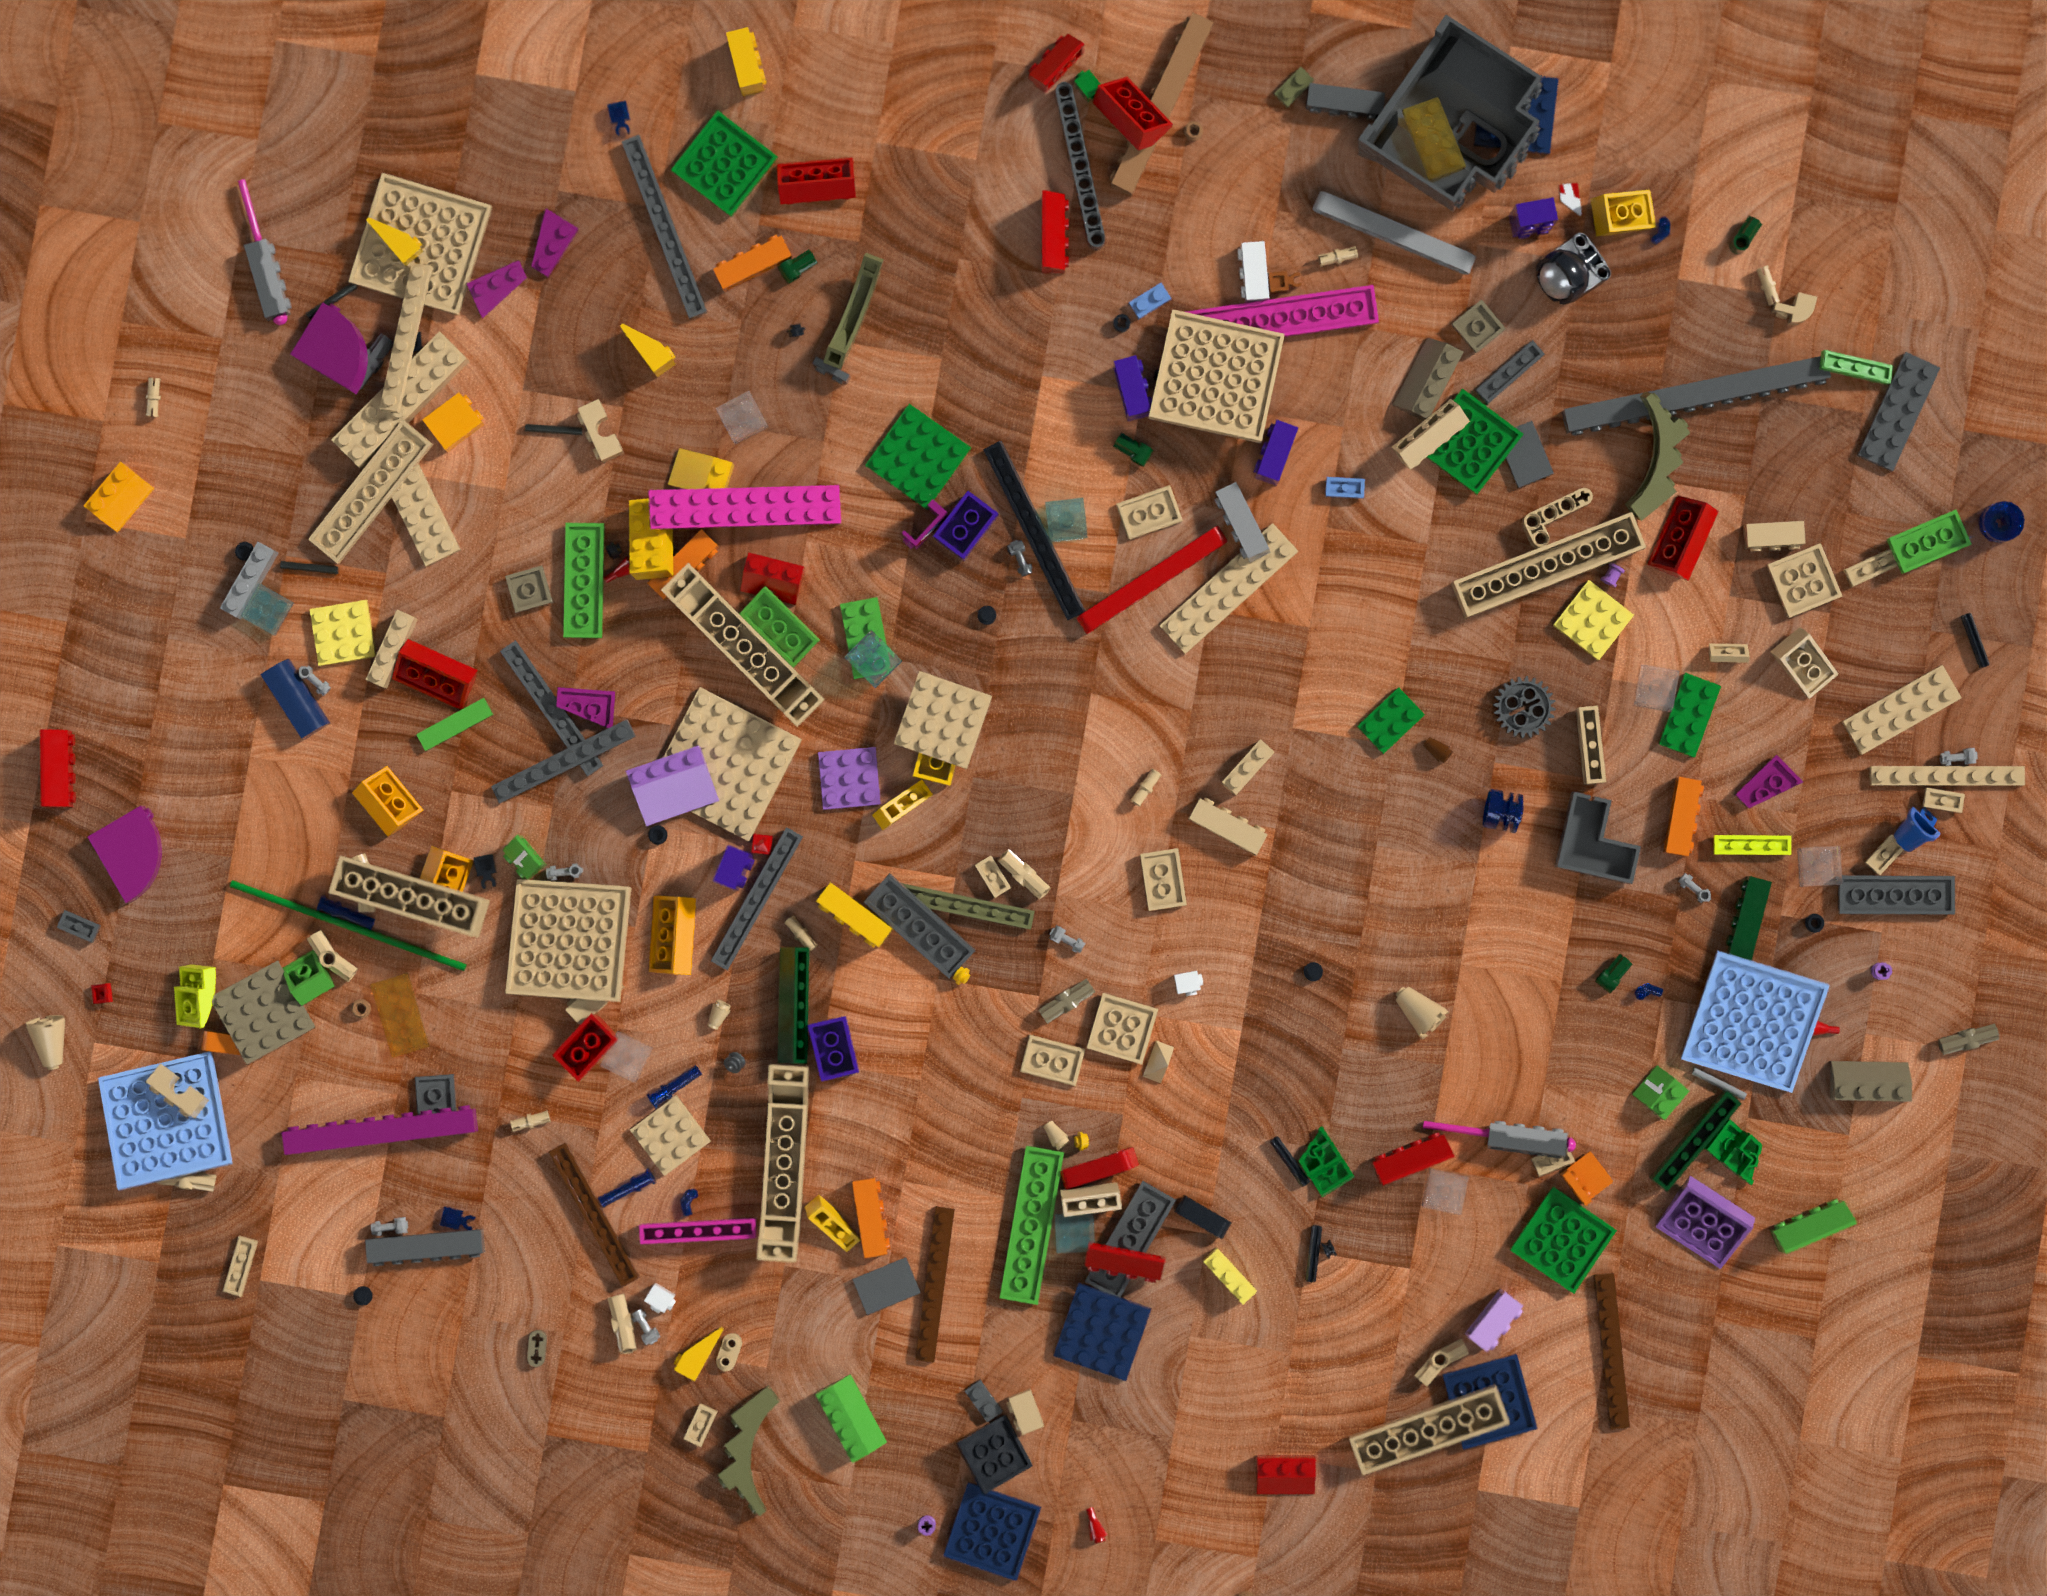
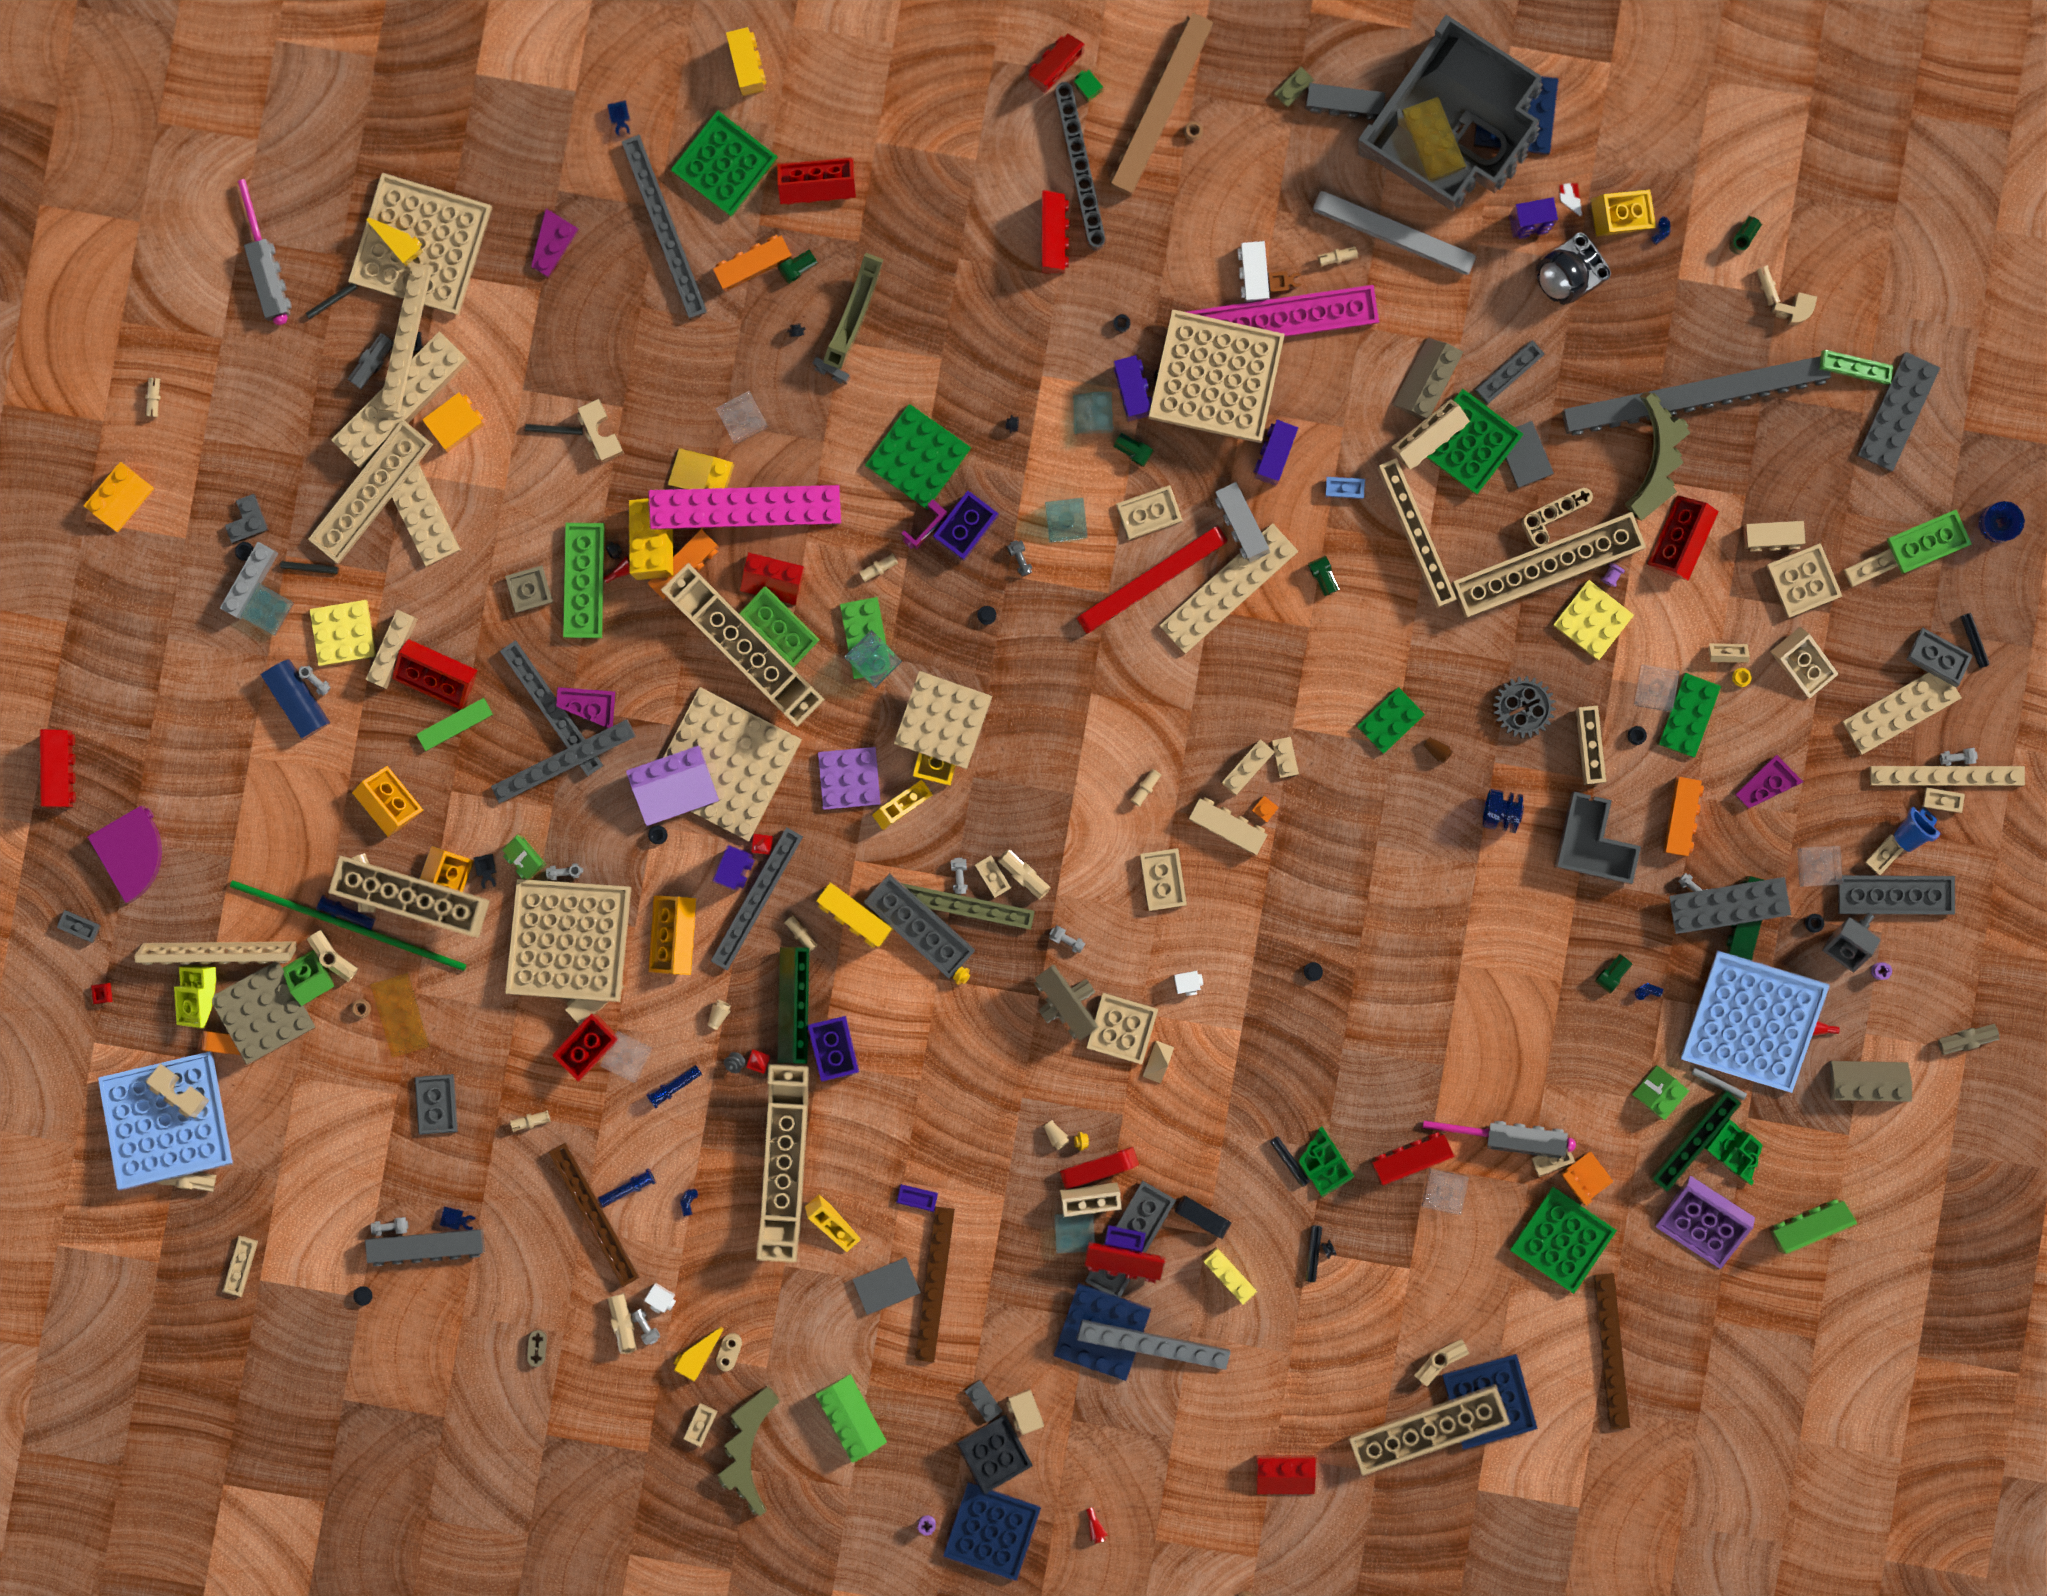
(48, 1039): tan cone -> none
(215, 952): none -> tan plate
(251, 522): none -> dark grey plate
(334, 348): magenta brick -> none
(379, 1131): magenta brick -> none
(495, 286): magenta wing -> none
(653, 352): yellow slope -> none
(670, 1135): tan plate -> none
(698, 1230): dark pink brick -> none
(758, 1061): none -> red tile
(870, 1217): orange brick -> none
(878, 567): none -> tan pin
(917, 1197): none -> dark purple tile
(959, 865): none -> light grey bar
(1012, 424): none -> black plate
(1031, 1225): bright green plate -> none
(1034, 530): black plate -> none
(1052, 1060): tan tile -> none
(1066, 1002): none -> dark tan slope
(1093, 413): none -> clear light blue slope
(1125, 1238): none -> dark purple tile
(1131, 112): red slope -> none
(1150, 301): medium blue plate -> none
(1153, 1344): none -> dark grey plate
(1265, 809): none -> orange plate
(1285, 757): none -> tan plate
(1322, 572): none -> dark green piece
(1416, 533): none -> tan brick
(1420, 1011): tan cone -> none
(1478, 326): dark tan plate -> none
(1494, 1320): lavender brick -> none
(1637, 735): none -> black plate
(1730, 905): none -> dark grey plate
(1741, 677): none -> yellow plate
(1751, 845): neon yellow plate -> none
(1852, 943): none -> dark grey piece
(1939, 657): none -> dark grey tile

